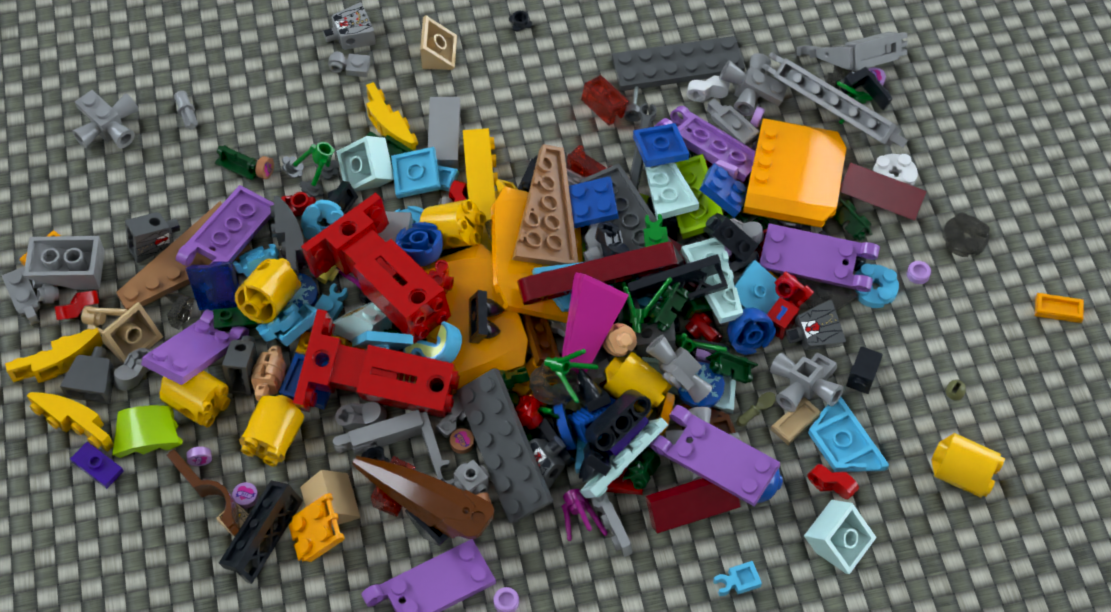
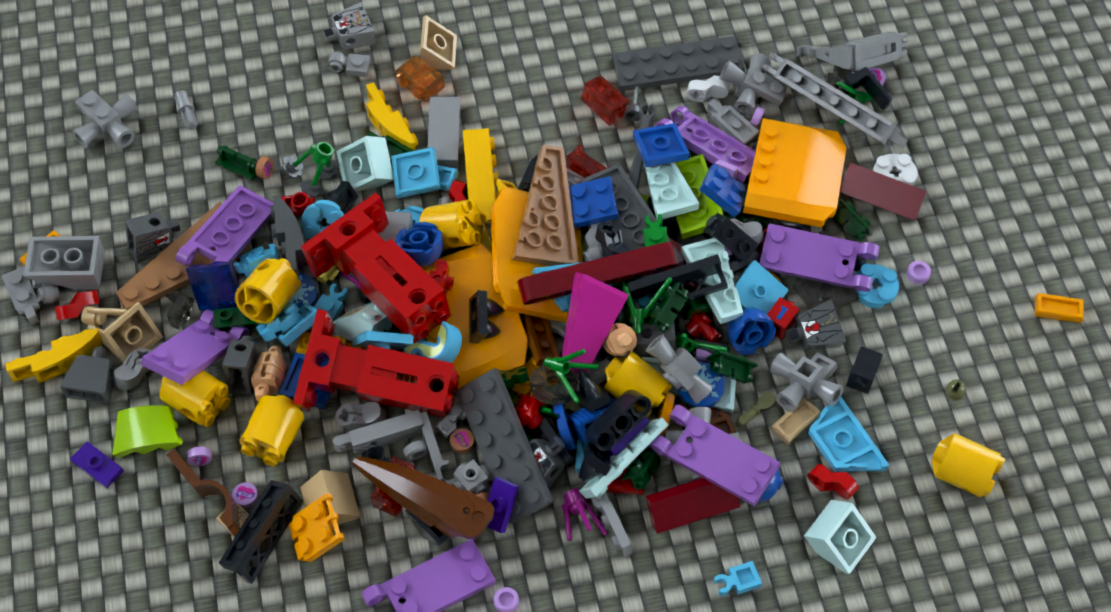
(70, 414): yellow slope -> none
(415, 450): none -> light grey tile
(419, 78): none -> clear orange brick
(502, 498): none -> dark purple plate
(520, 20): black plate -> none
(789, 287): red plate -> none
(966, 224): clear smoke plate -> none

